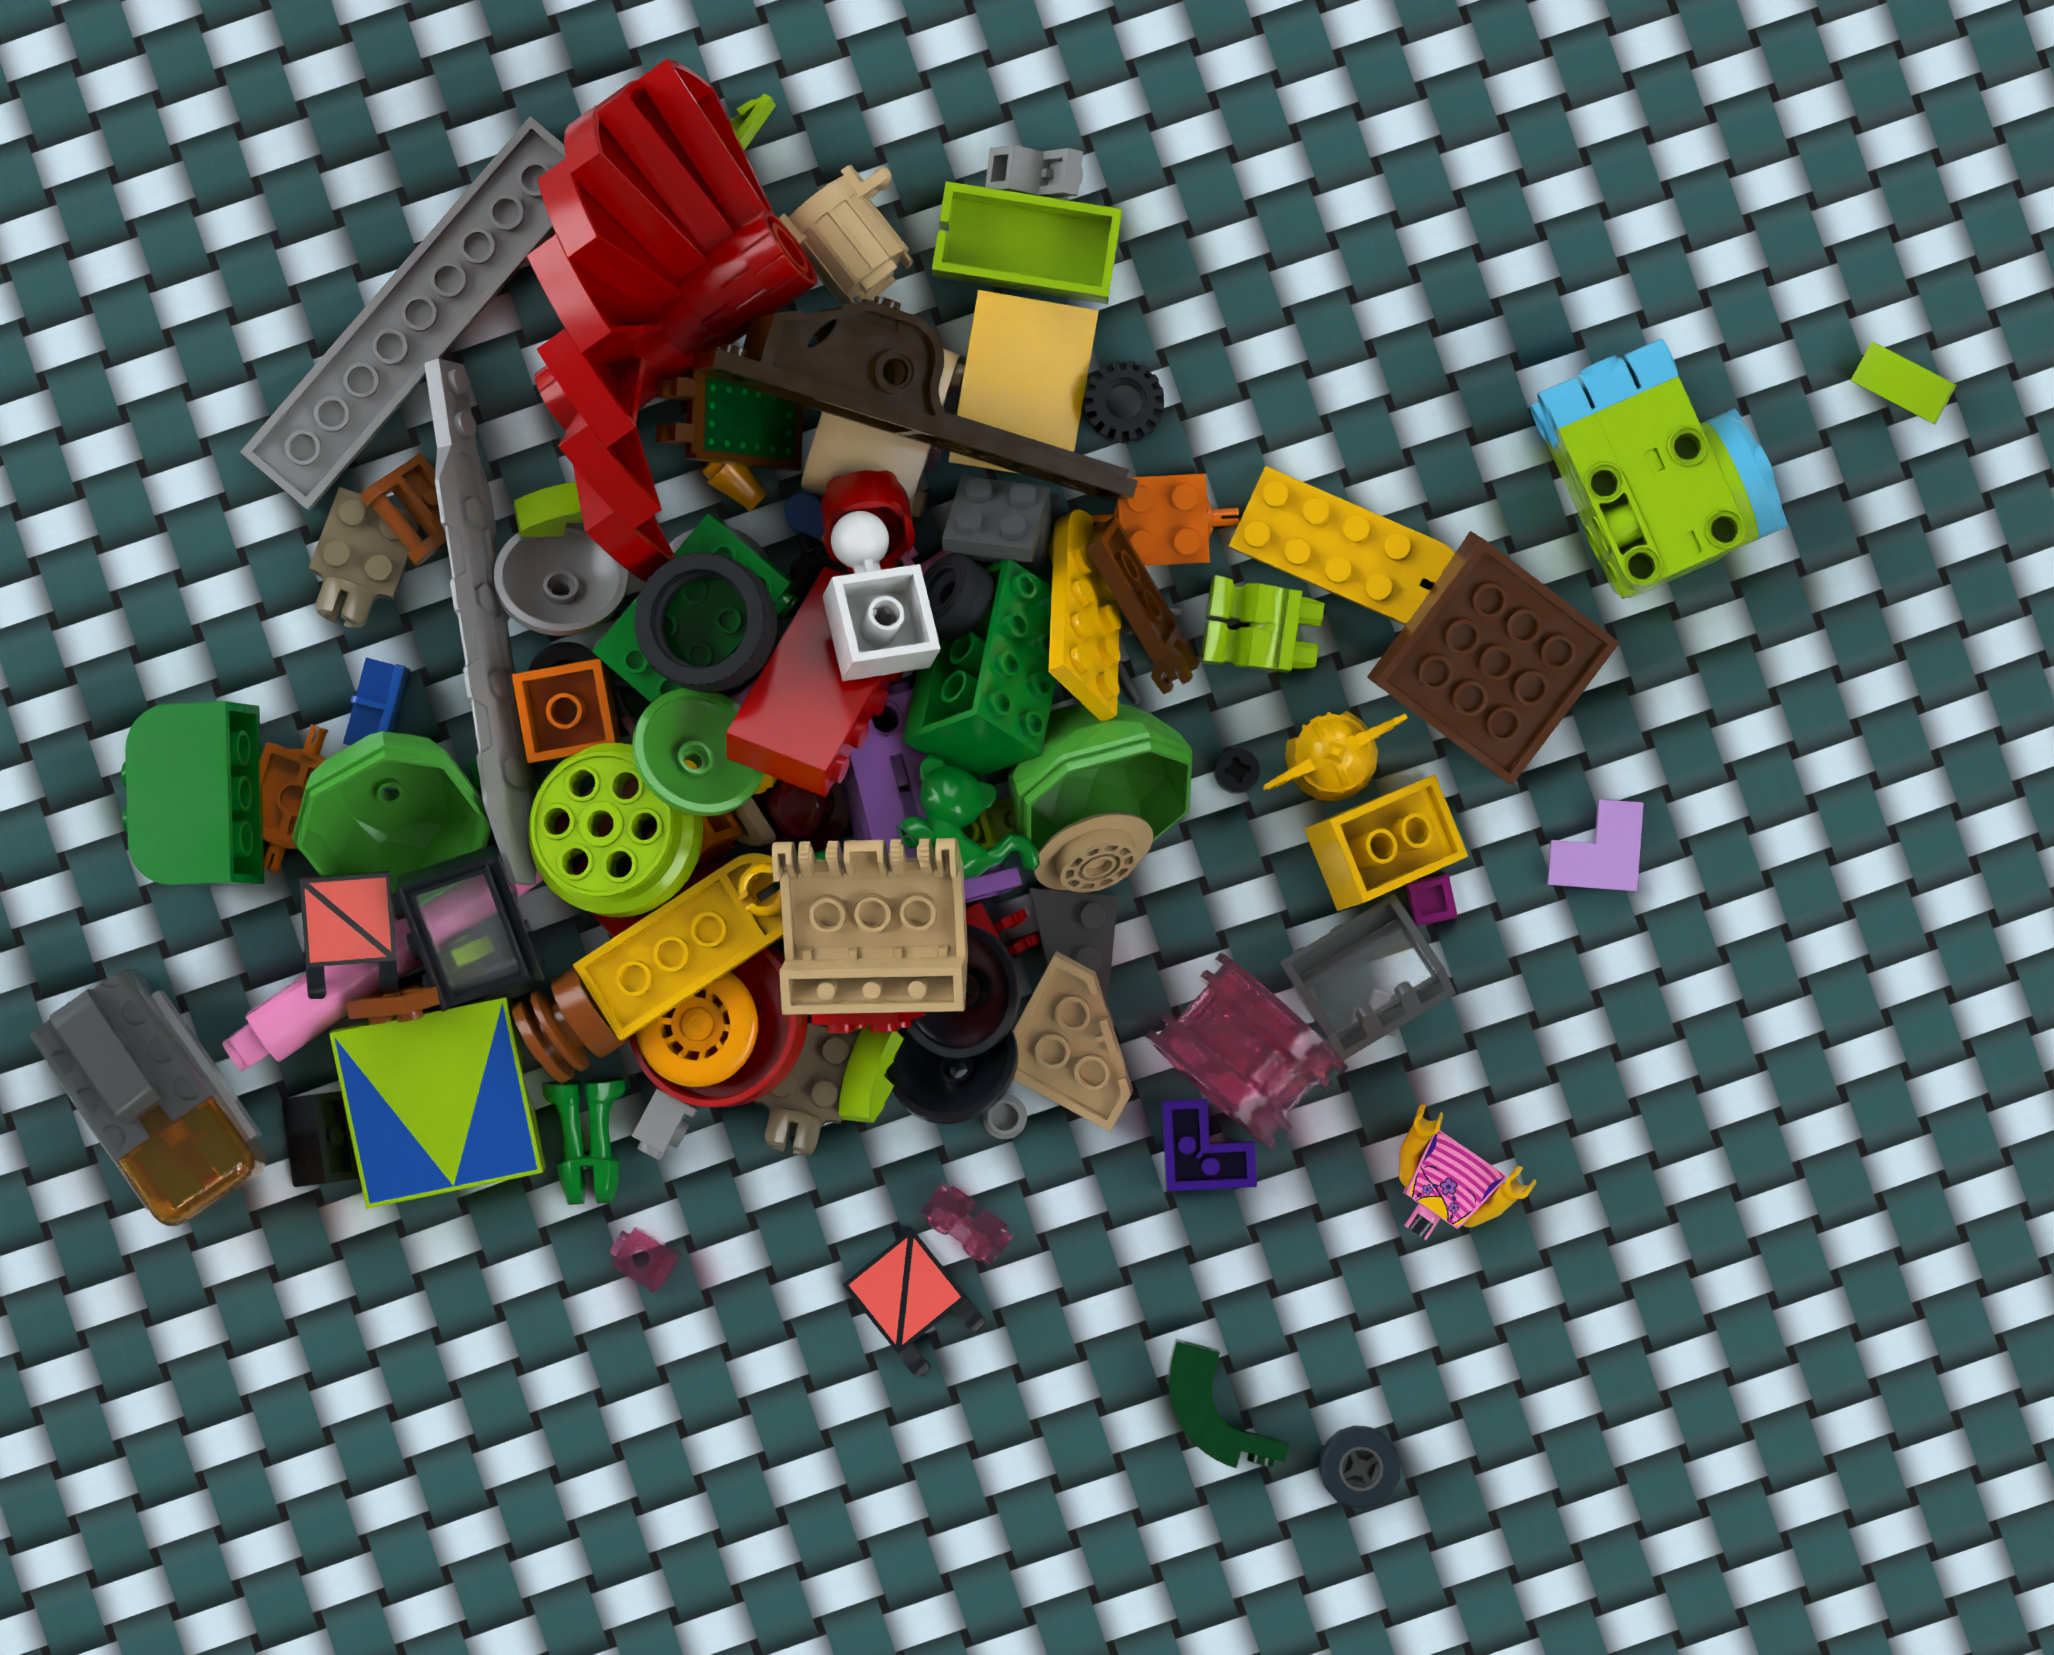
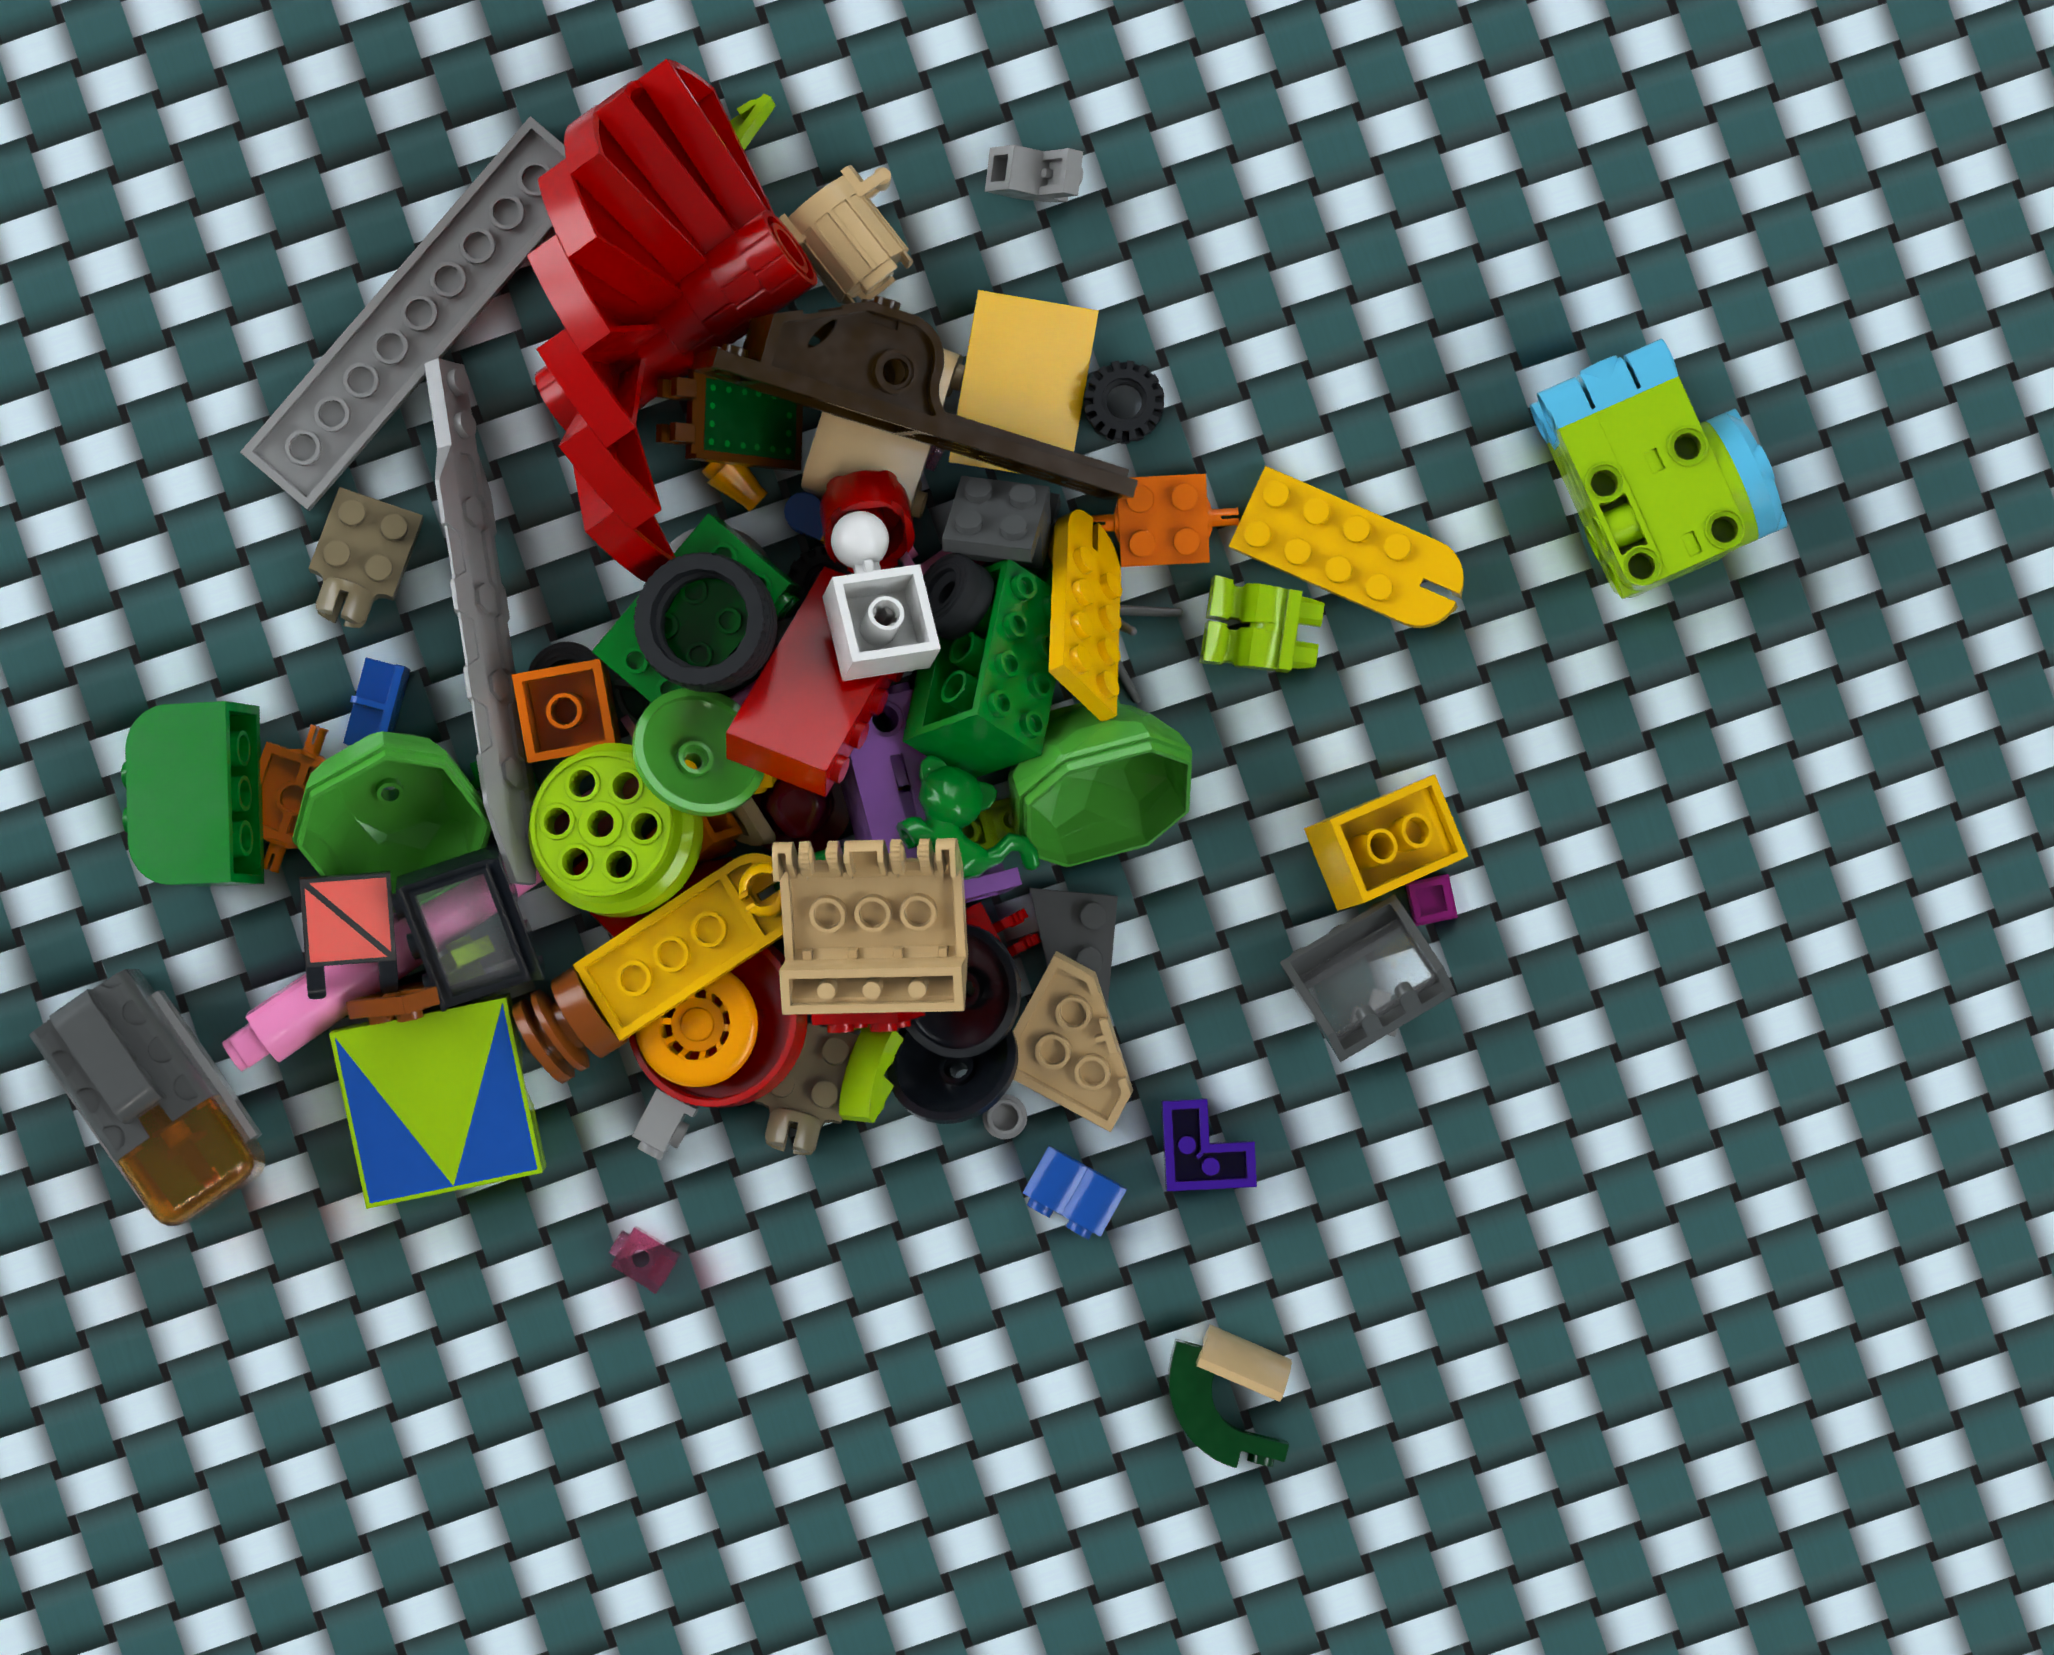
(319, 1139): black panel -> none
(416, 490): dark orange plate -> none
(537, 568): light grey dish -> none
(548, 511): lime slope -> none
(606, 1168): green piece -> none
(907, 1295): coral flag -> none
(981, 1238): clear pink hinge -> none
(1026, 242): lime piece -> none
(1074, 1192): none -> blue brick
(1094, 852): tan wheel -> none
(1142, 605): reddish brown tile -> none
(1231, 779): black wheel -> none
(1244, 1363): none -> tan slope
(1246, 1051): clear pink wheel -> none
(1333, 756): yellow helmet -> none
(1368, 1479): black wheel -> none
(1451, 1180): torso -> none
(1493, 658): reddish brown piece -> none
(1607, 862): lavender tile -> none
(1903, 382): lime slope -> none

